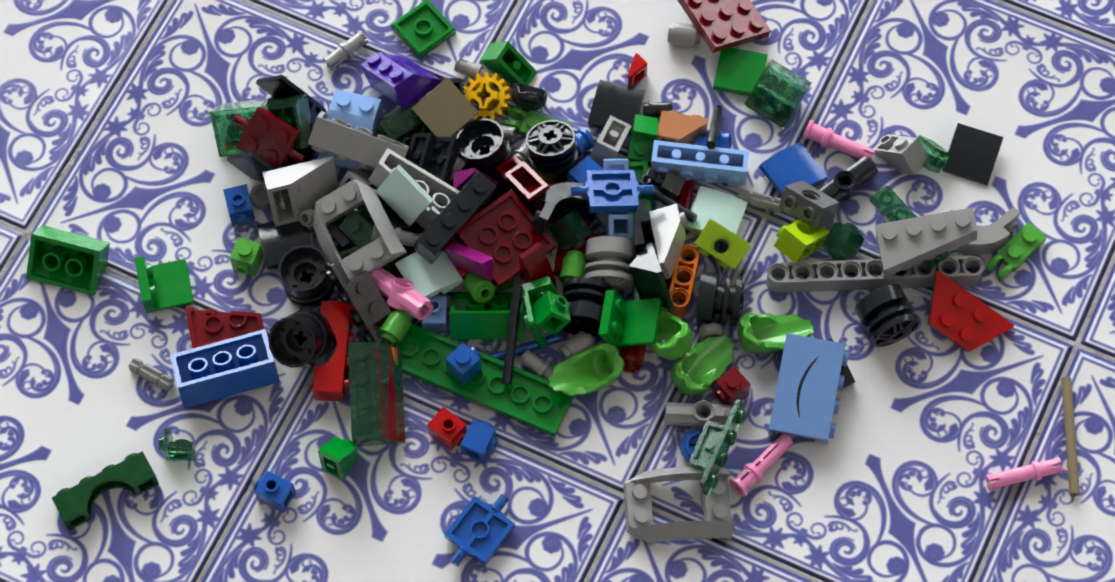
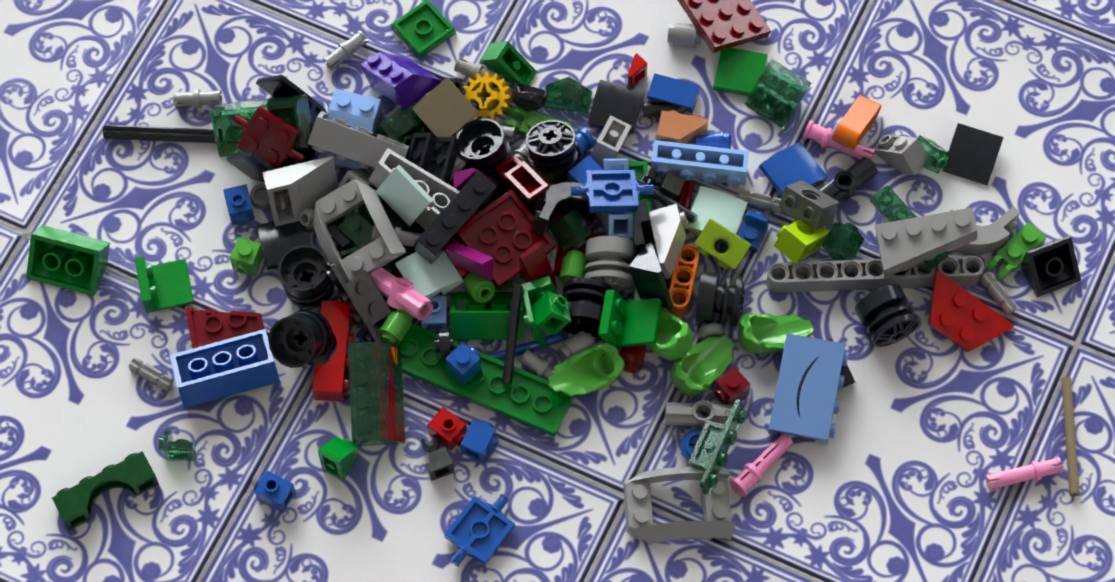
(159, 133): none -> black axle
(197, 98): none -> light grey pin
(440, 461): none -> pearl dark grey piece
(443, 344): none -> black wheel
(568, 96): none -> clear green slope
(642, 138): green slope -> none
(674, 91): none -> blue hinge
(714, 127): black bar -> none
(754, 229): none -> blue bracket
(856, 122): none -> beam
(998, 293): none -> light grey axle
(1051, 266): none -> black slope

